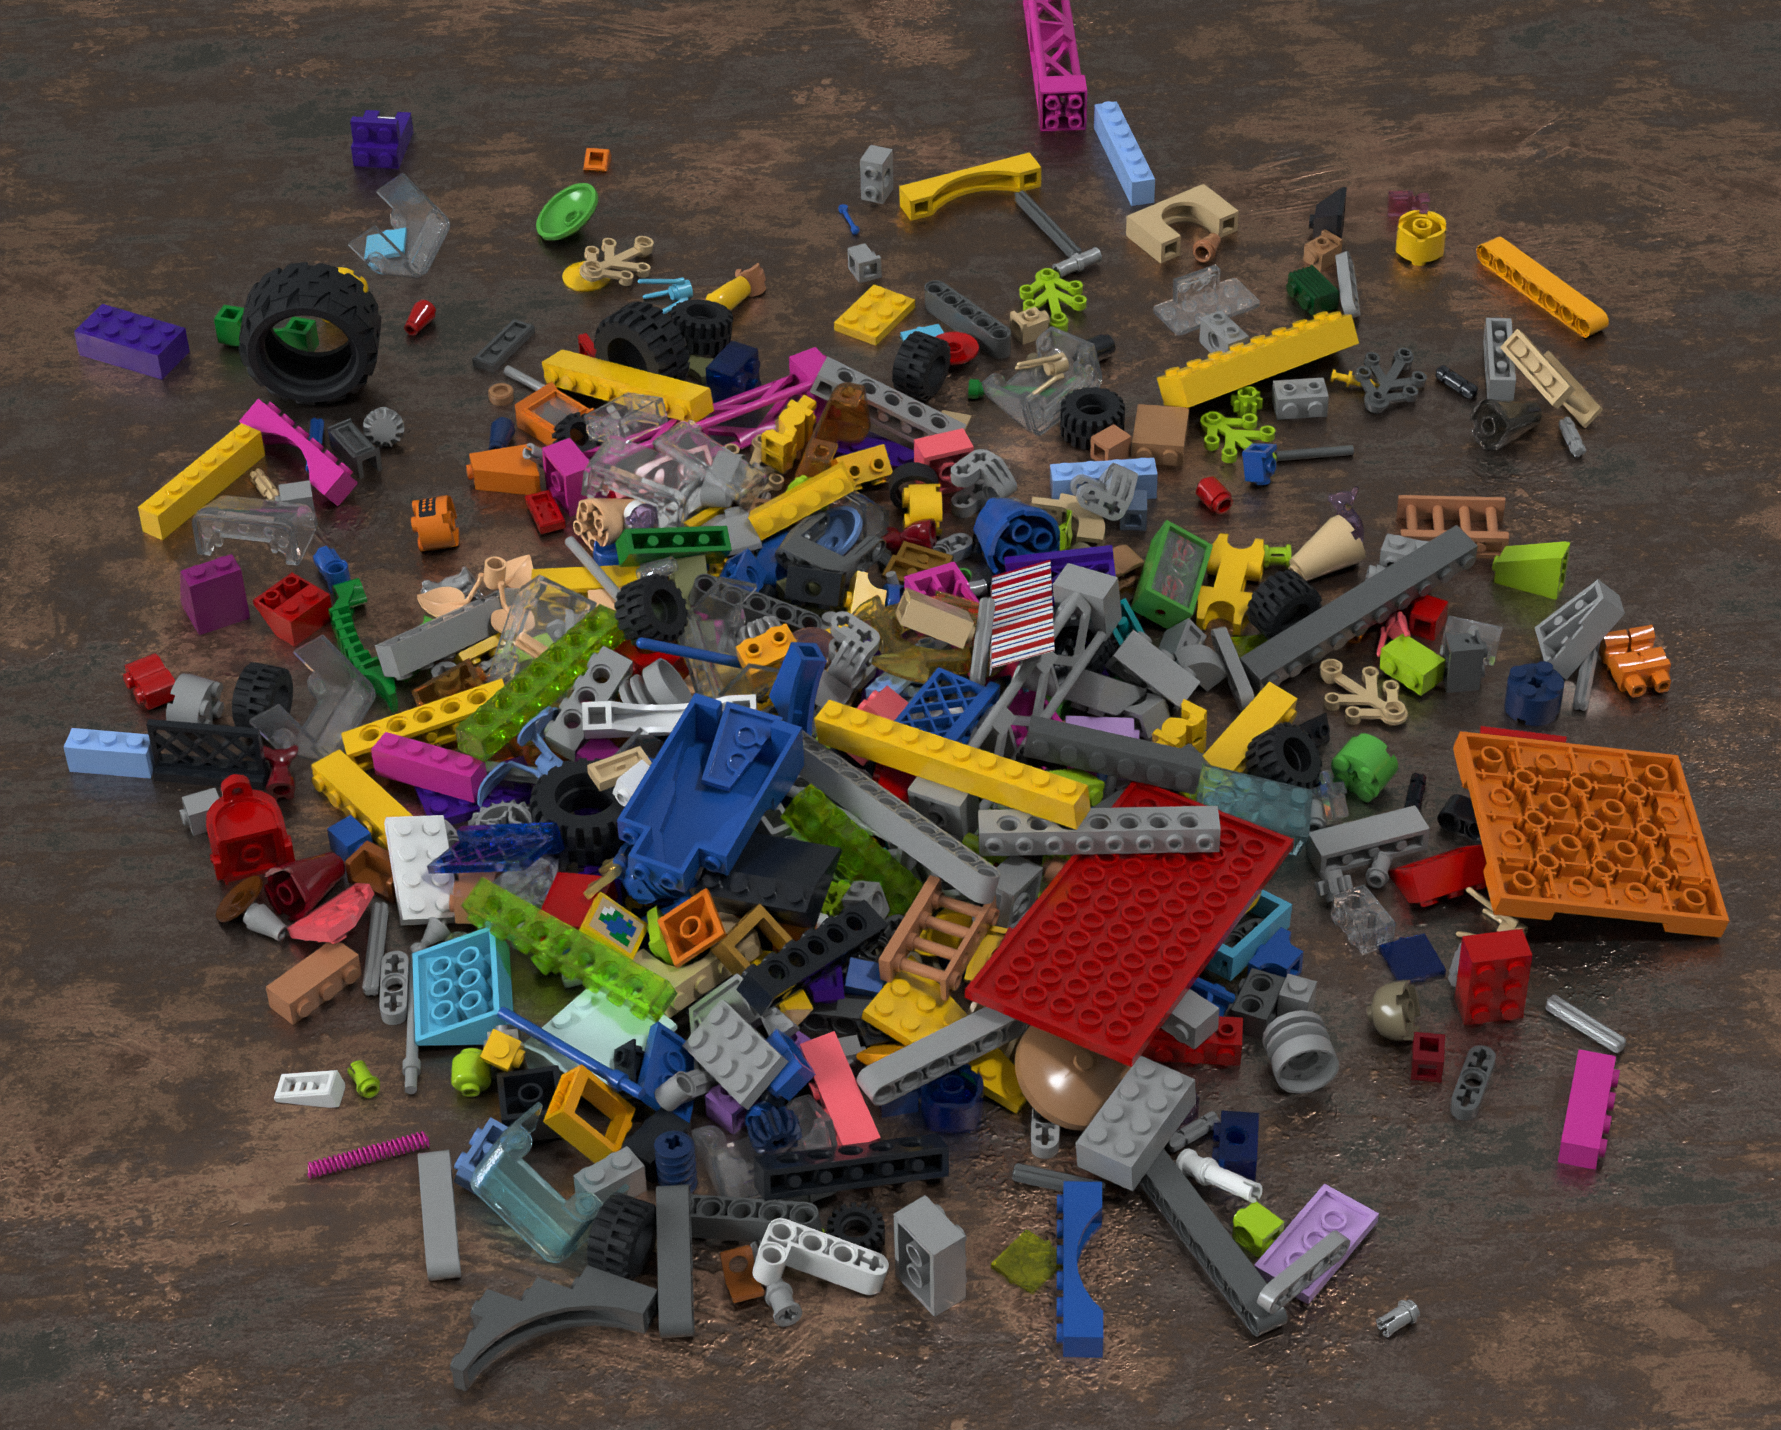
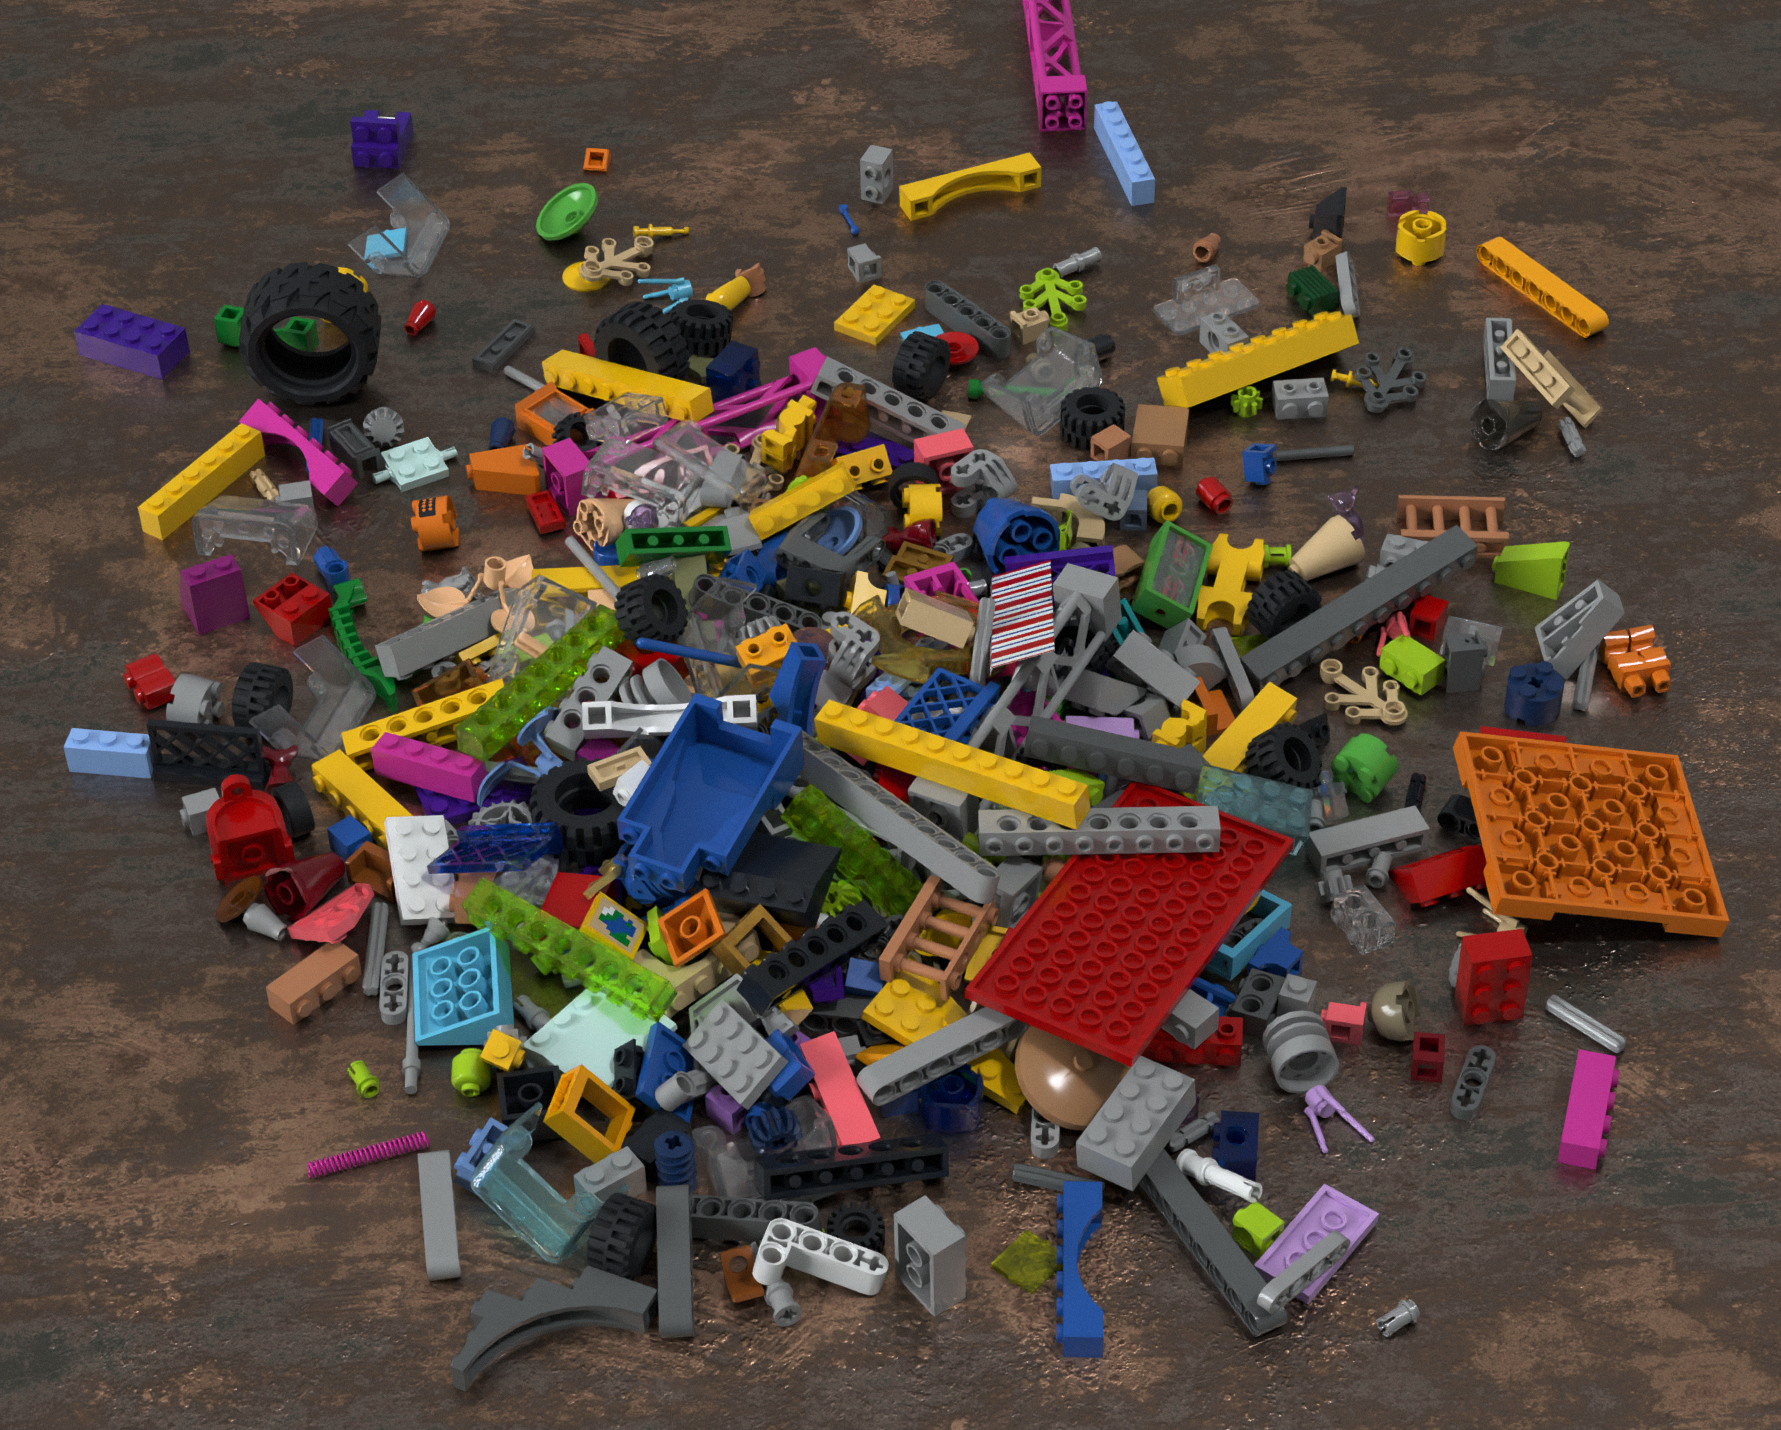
(294, 809): none -> black tyre
(328, 1095): white slope -> none
(414, 464): none -> light aqua plate
(501, 394): medium nougat tile -> none
(535, 1016): none -> light grey pin
(614, 1078): blue bar -> none
(658, 231): none -> yellow piece
(736, 745): blue wing -> none
(871, 893): light grey brick -> none
(1036, 213): dark grey axle -> none
(1053, 365): tan plant -> none
(1163, 504): none -> yellow head
(1198, 205): tan arch -> none
(1216, 423): lime plant -> none
(1218, 710): none -> orange panel
(1323, 1104): none -> lavender plant
(1345, 1022): none -> coral brick
(1412, 958): clear blue piece -> none
(1456, 382): black axle -> none

